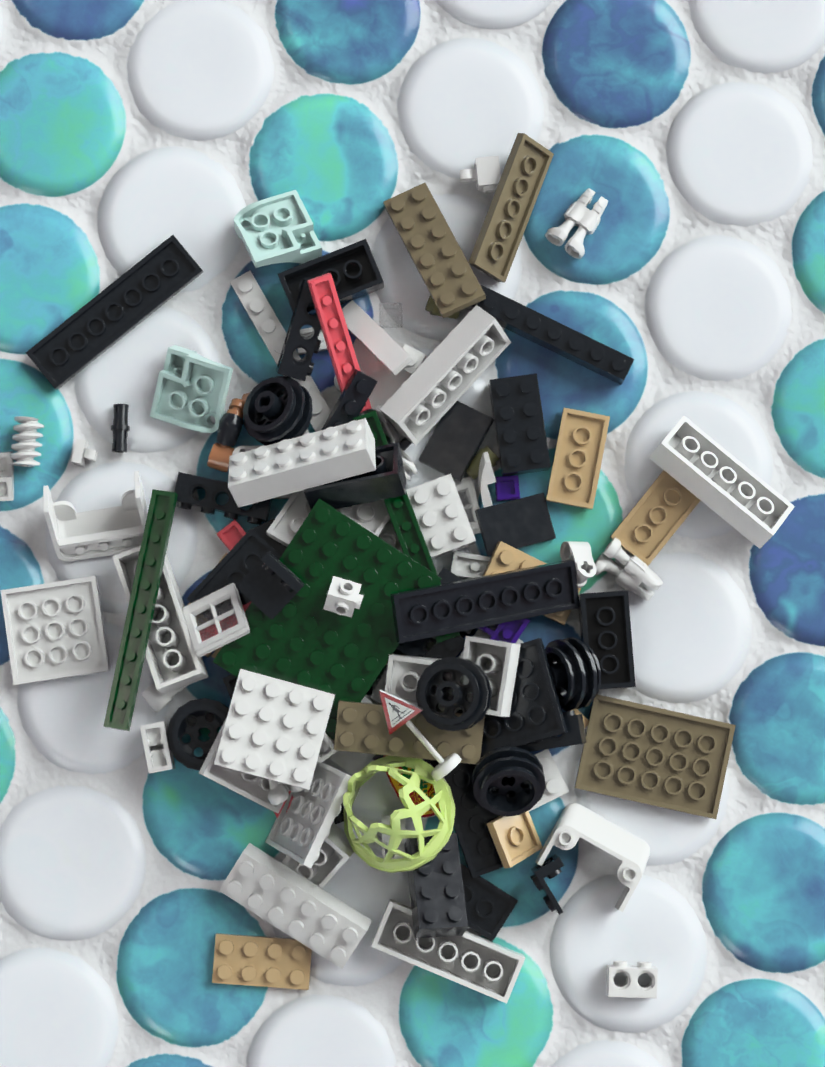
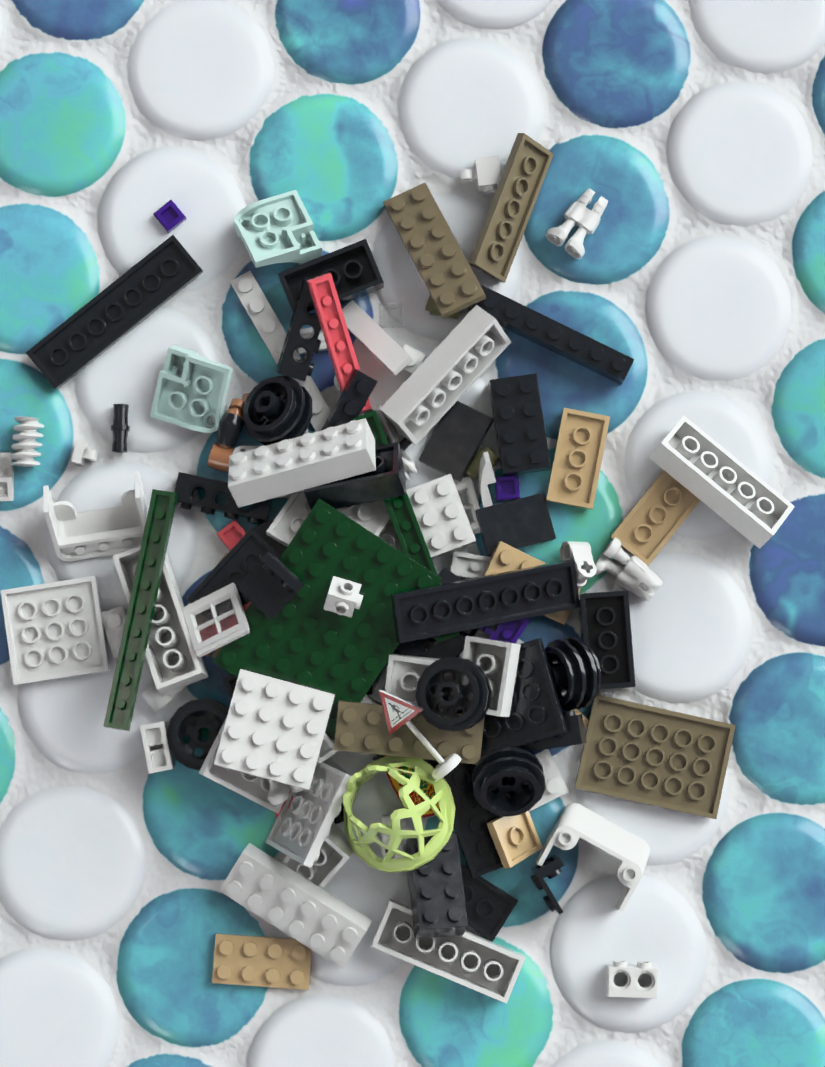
(114, 623): none -> white plate
(169, 216): none -> dark purple tile

